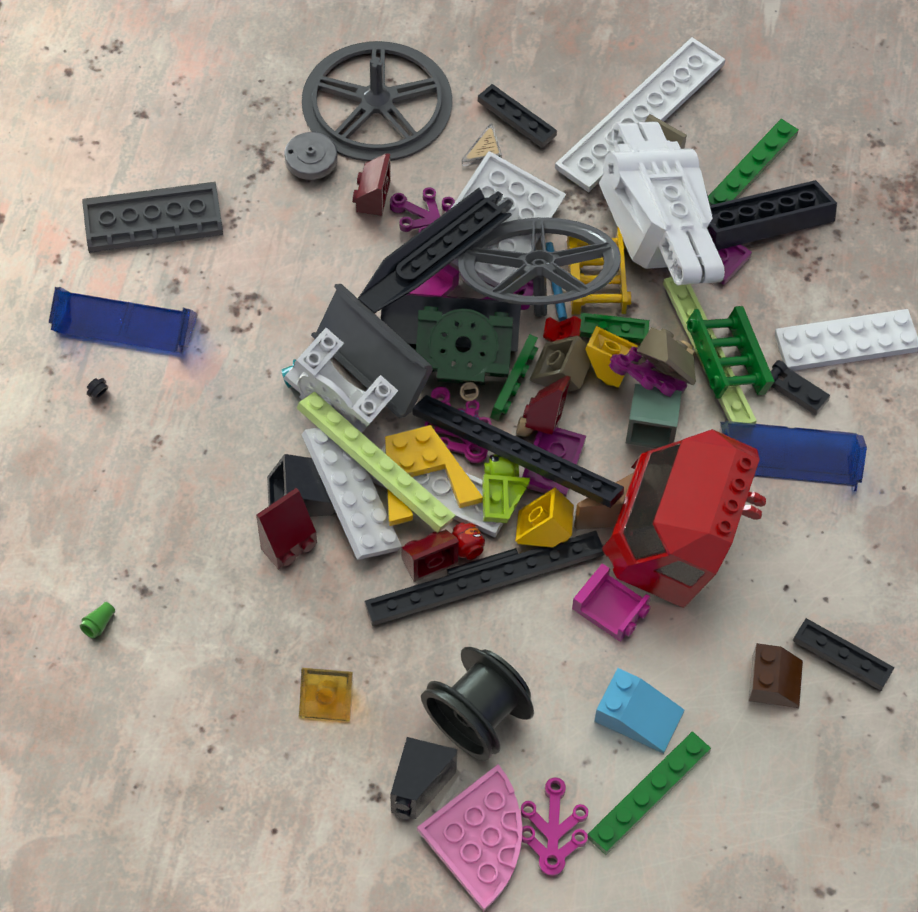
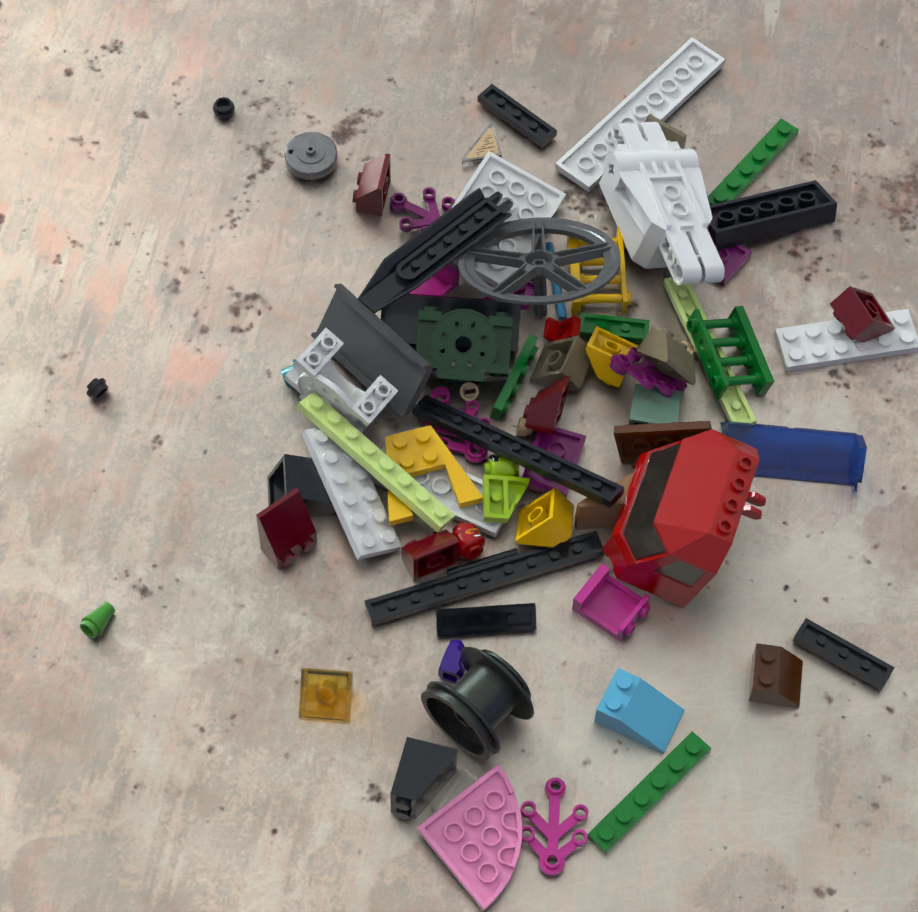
(121, 321): clear blue piece -> none
(152, 217): dark grey ladder -> none
(223, 107): none -> black plate
(378, 99): dark grey wheel -> none
(451, 666): none -> dark purple rock
(486, 619): none -> black plate
(638, 439): none -> reddish brown plate
(798, 388): black plate -> none
(861, 315): none -> dark red slope

